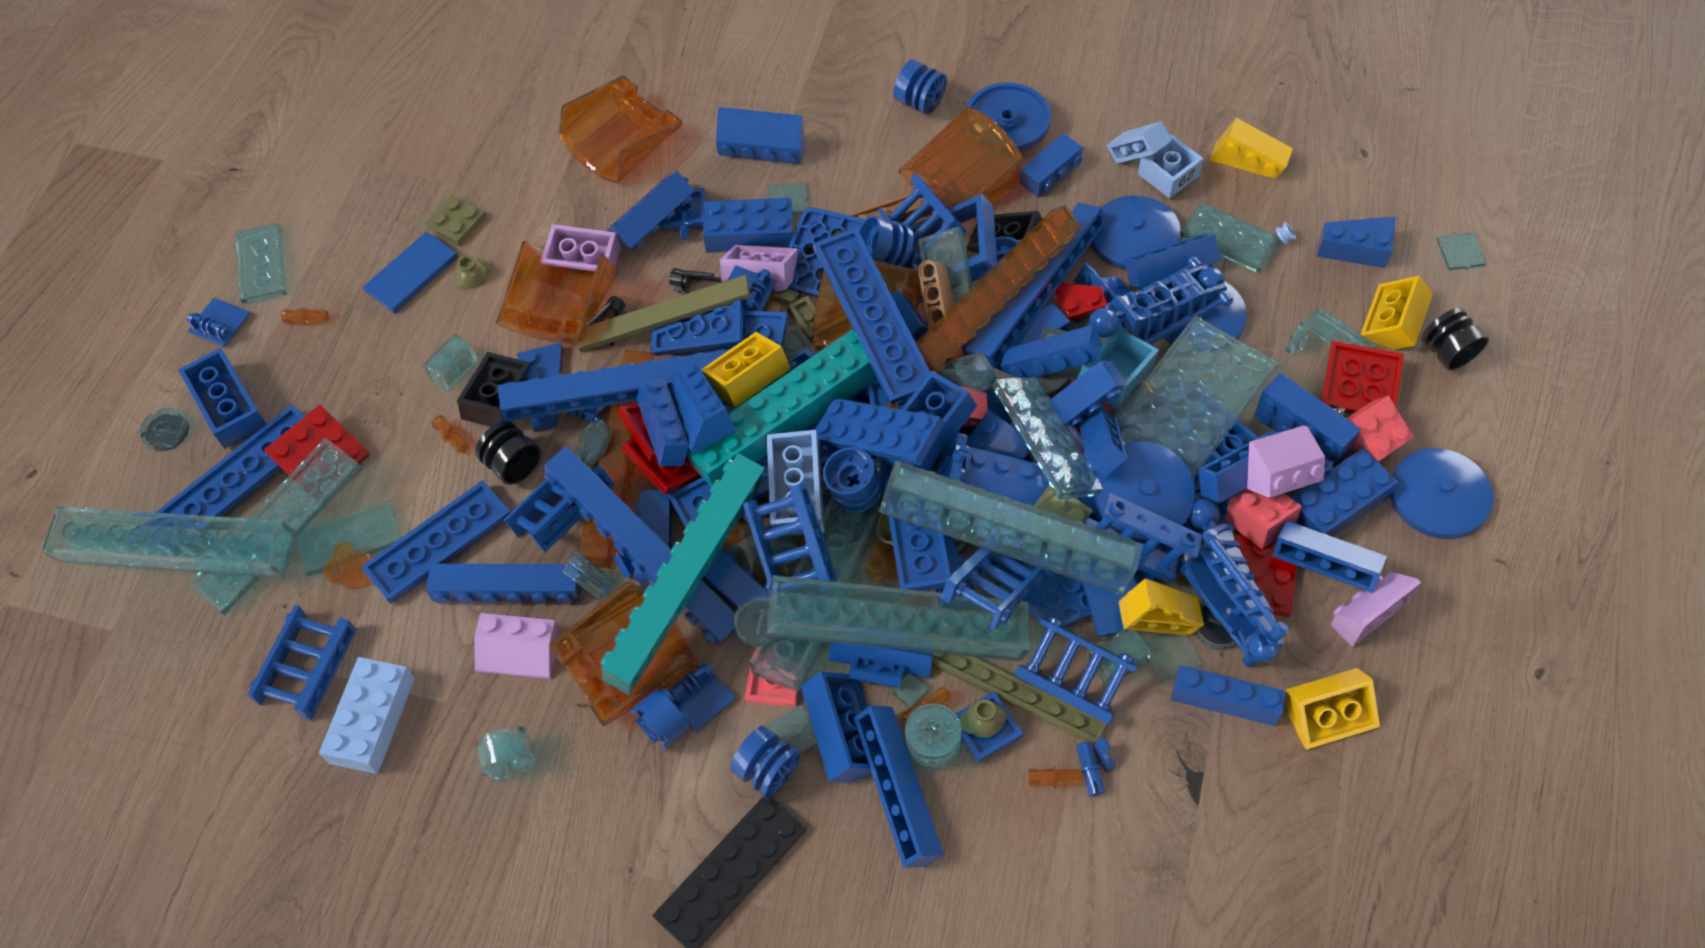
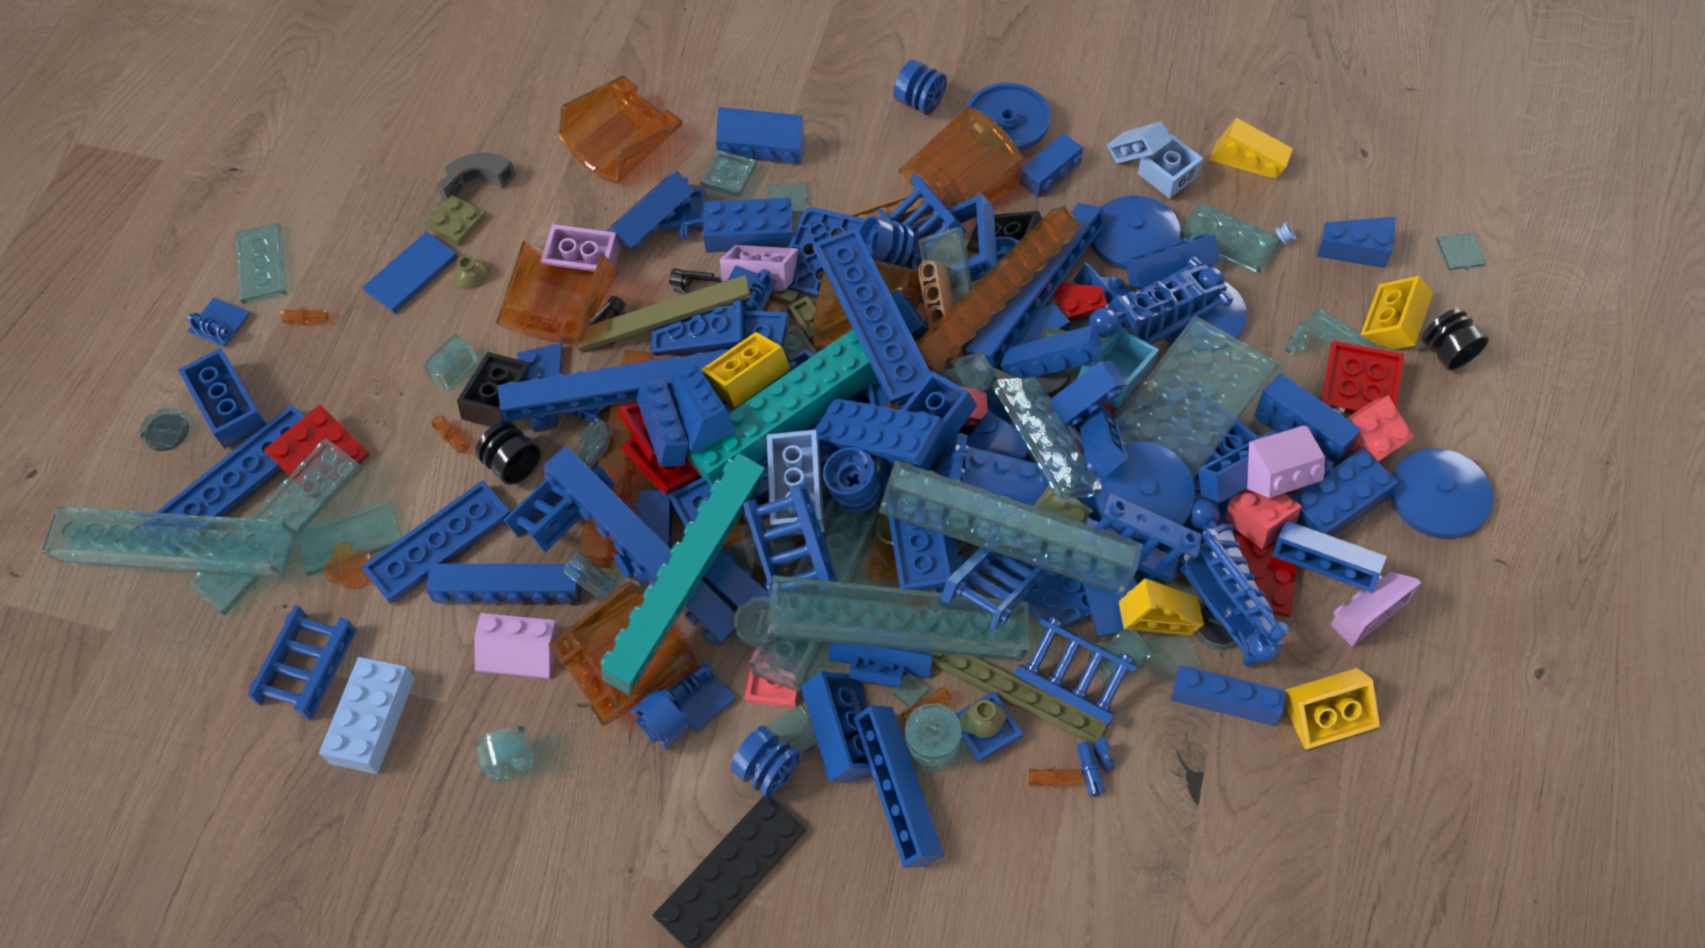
(475, 168): none -> dark grey arch
(728, 173): none -> clear light blue plate

